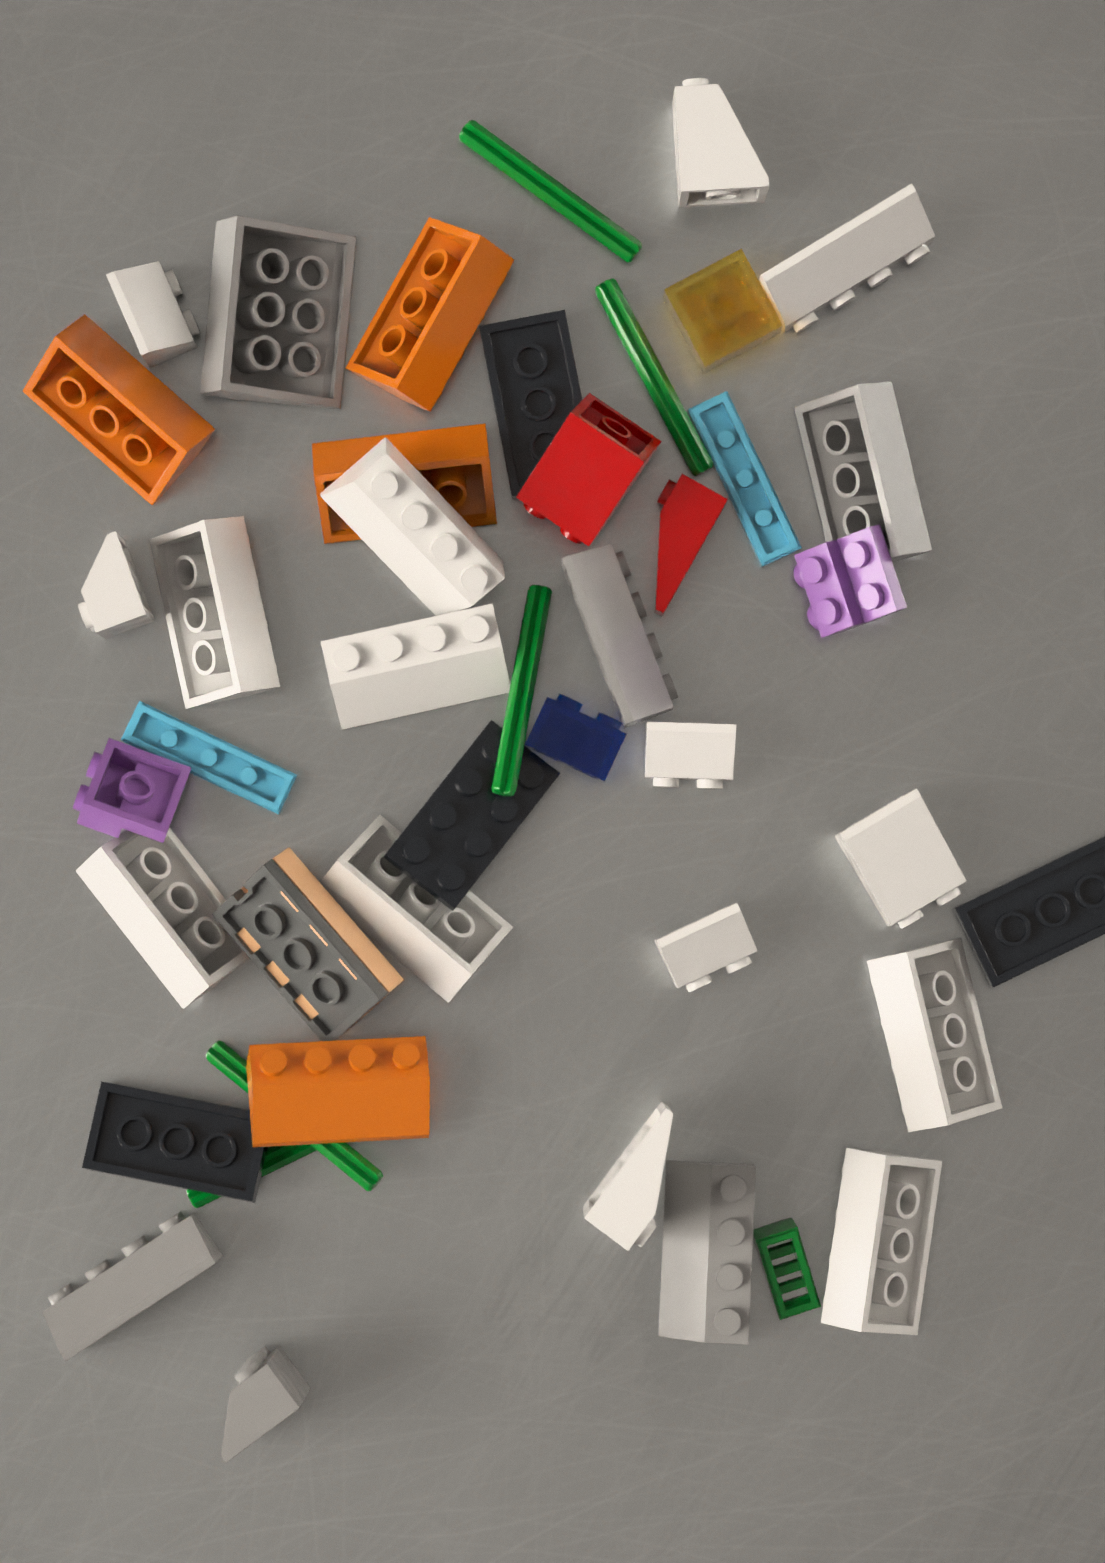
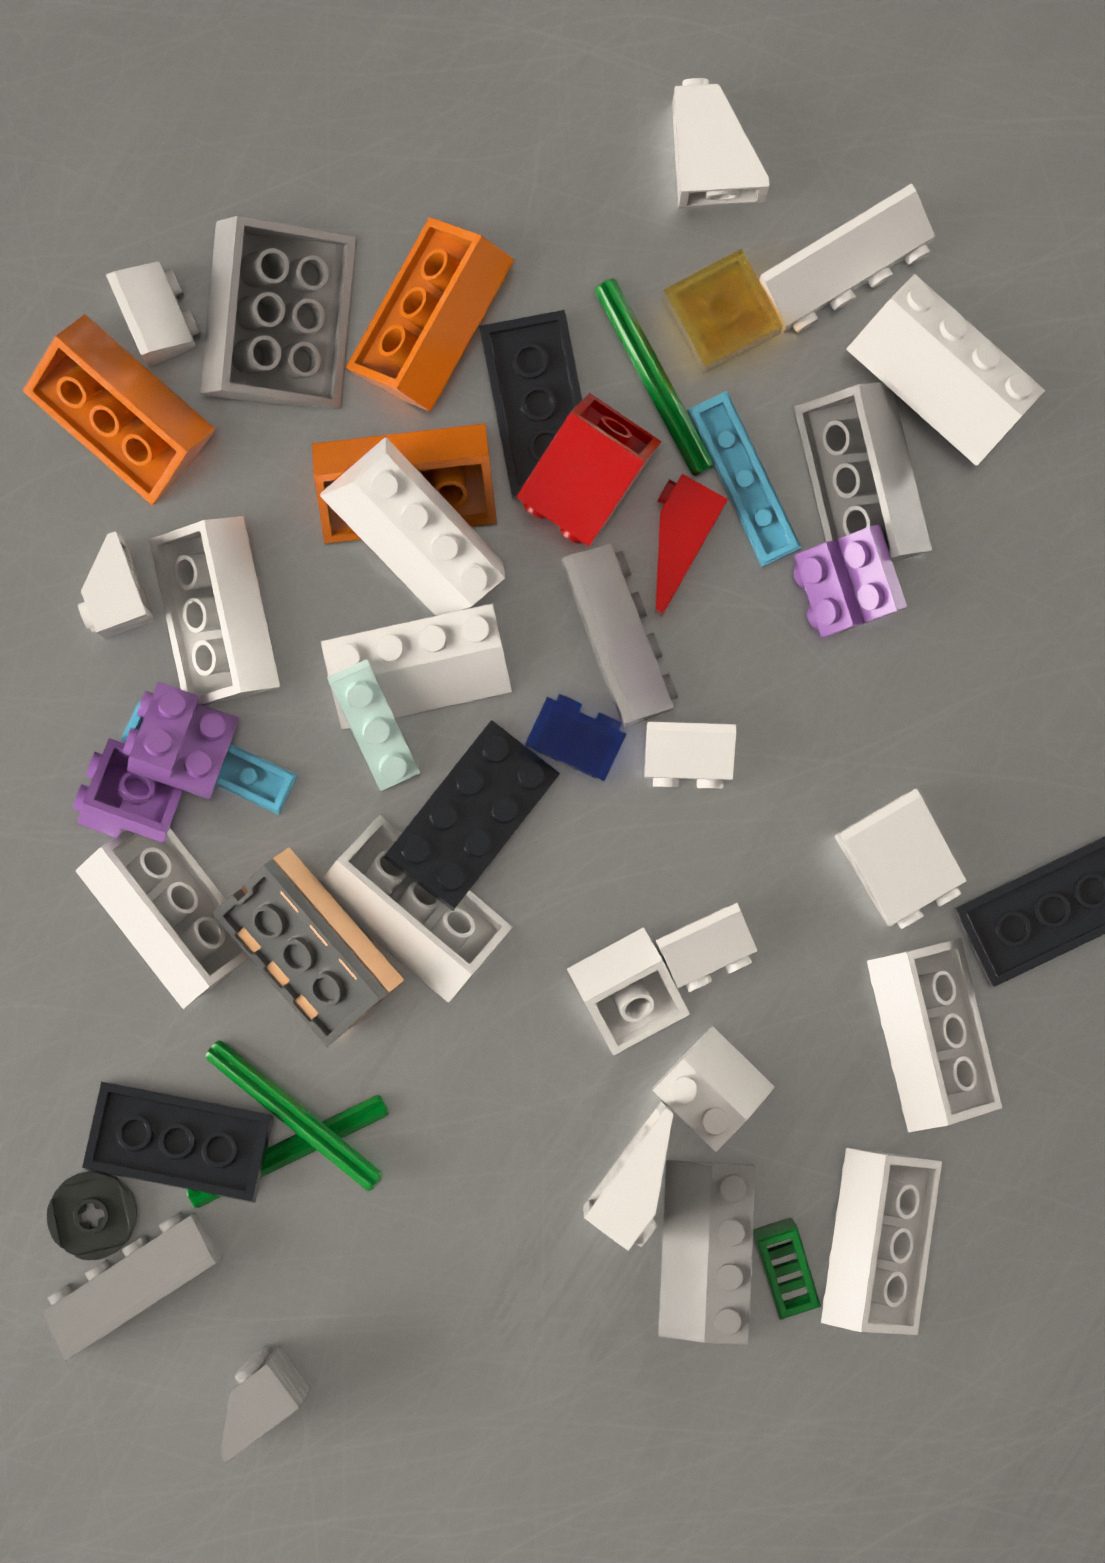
(70, 1201): none -> pearl dark grey plate
(179, 740): none -> medium lavender plate
(338, 1091): orange slope -> none
(373, 725): none -> light aqua plate
(521, 690): green axle -> none
(550, 191): green axle -> none
(628, 991): none -> white slope
(713, 1089): none -> white slope
(945, 369): none -> white slope

